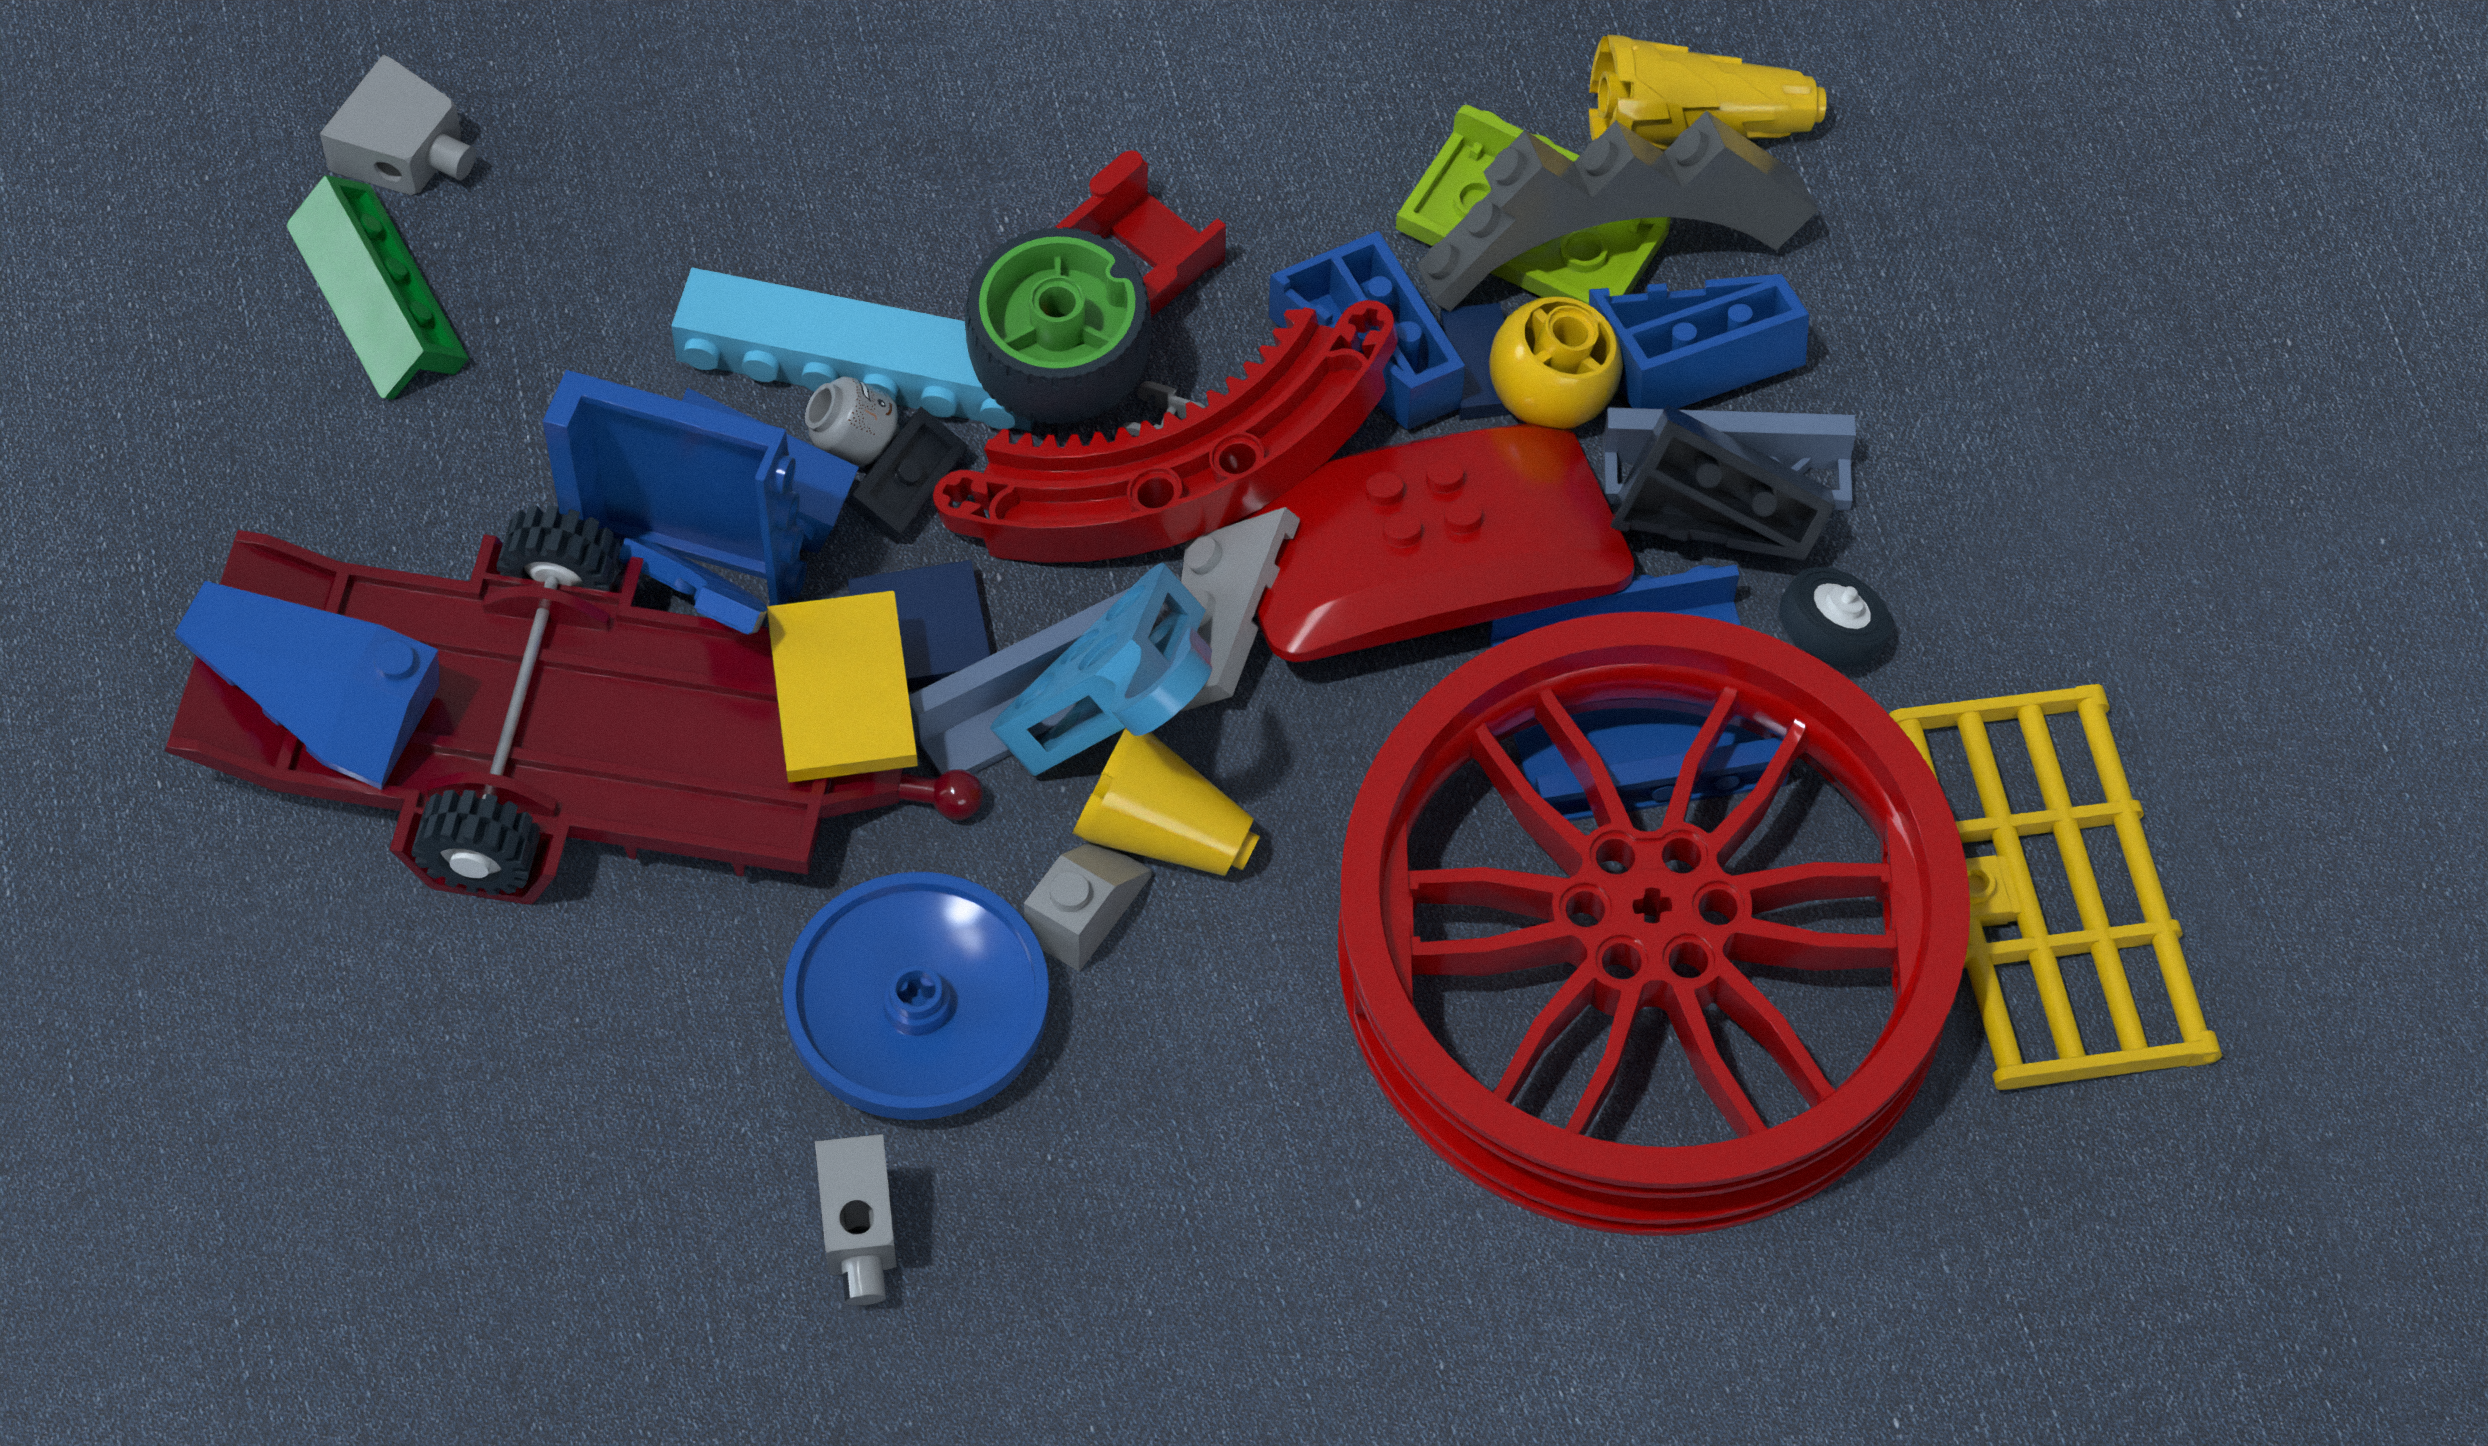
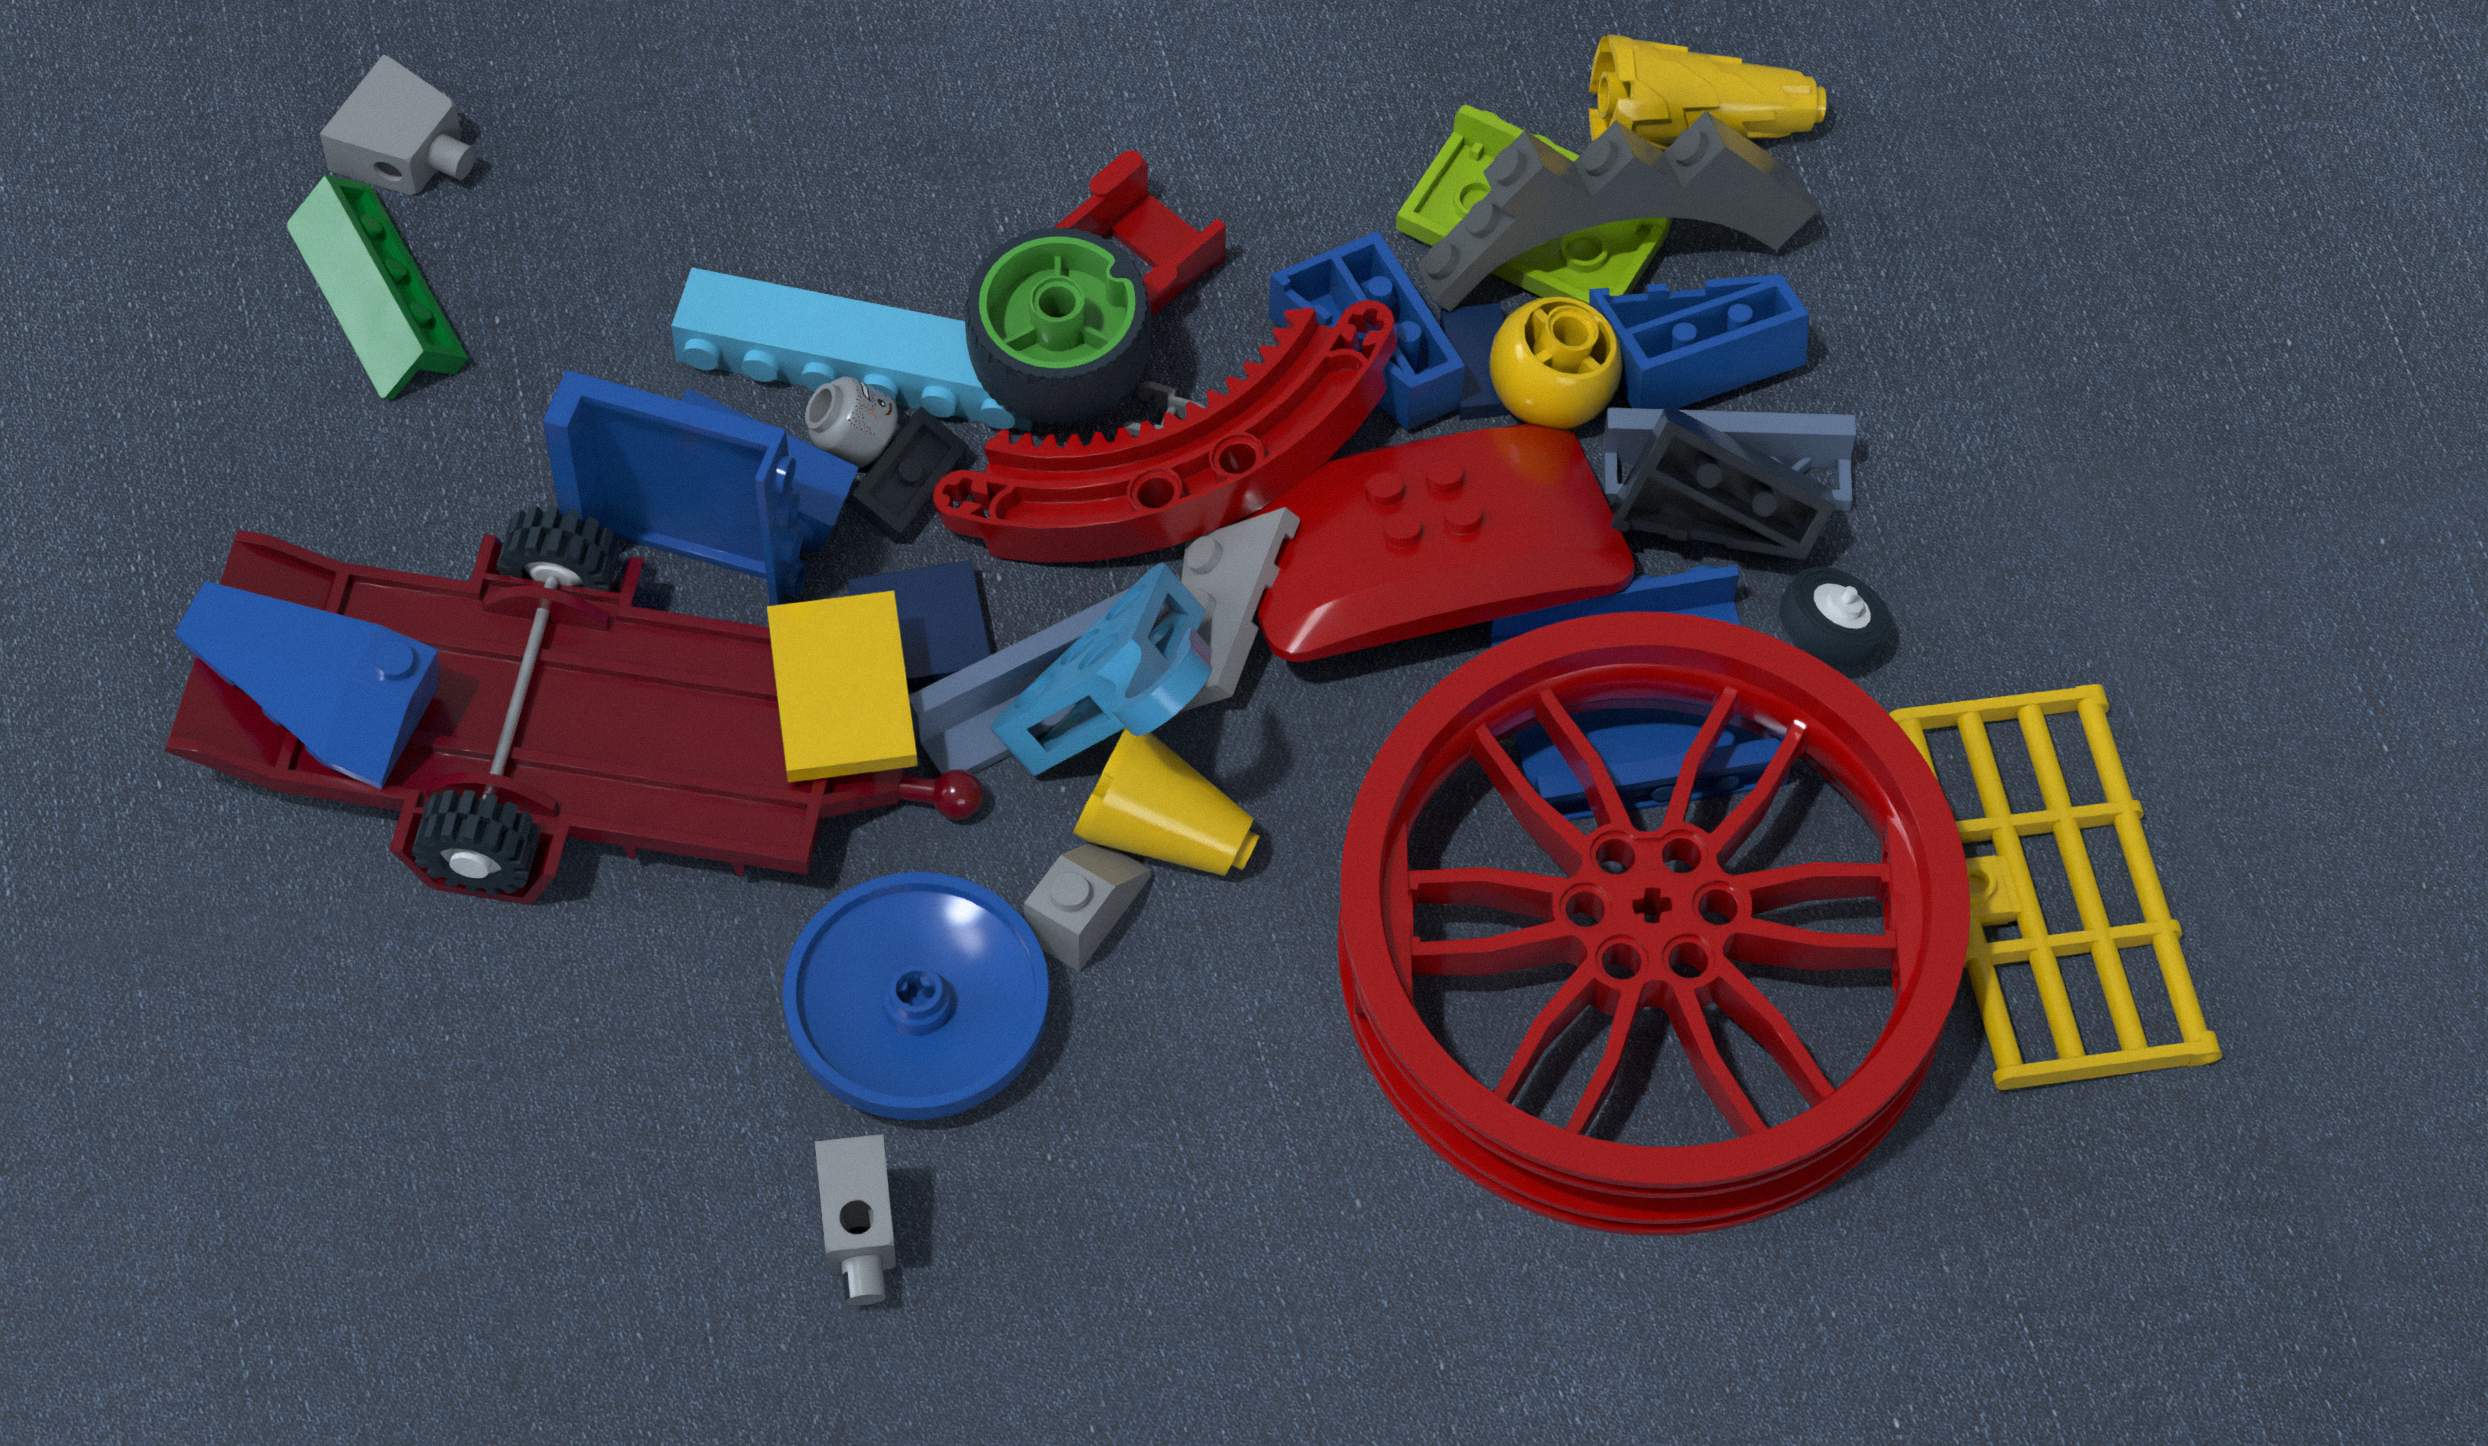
(713, 593): blue tile -> none

